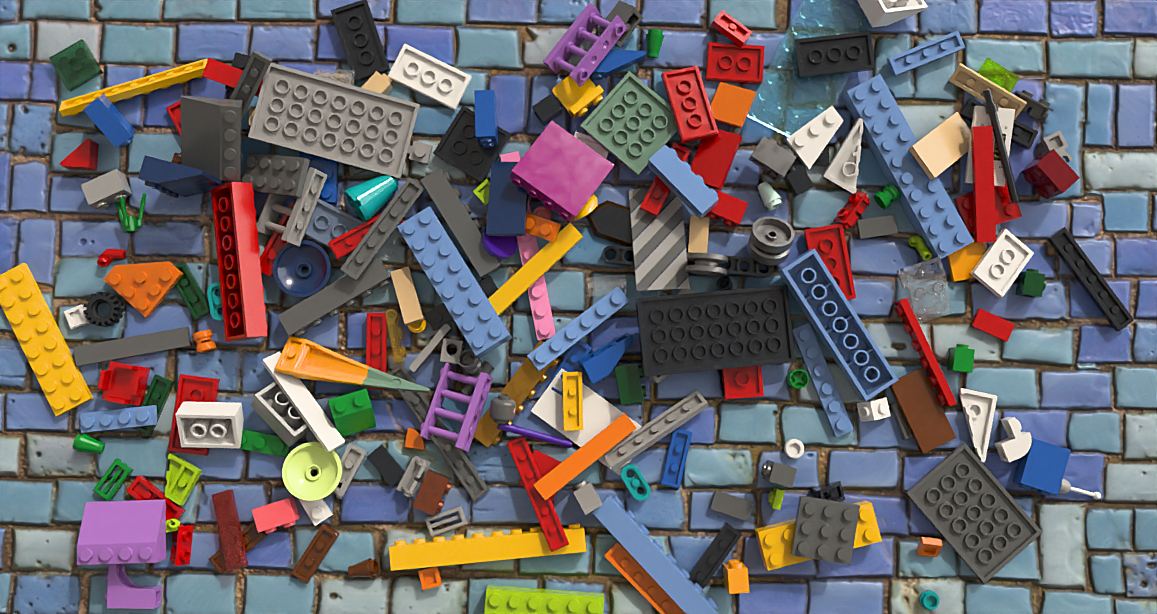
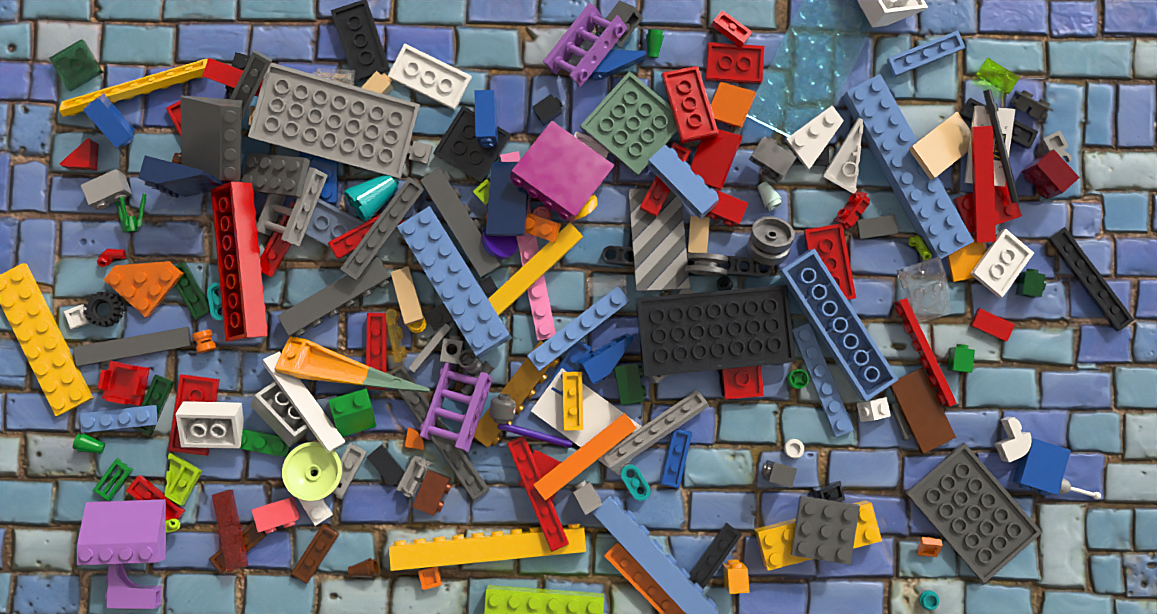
(182, 550): red hinge -> none
(289, 268): dark blue dish -> none
(461, 515): light grey tile -> none
(578, 99): yellow bracket -> none
(612, 223): black tile -> none
(731, 505): dark grey tile -> none
(775, 498): lime plate -> none
(797, 181): black brick -> none
(834, 54): black plate -> none
(887, 196): green wheel -> none
(976, 84): tan plate -> none
(979, 414): white wing -> none

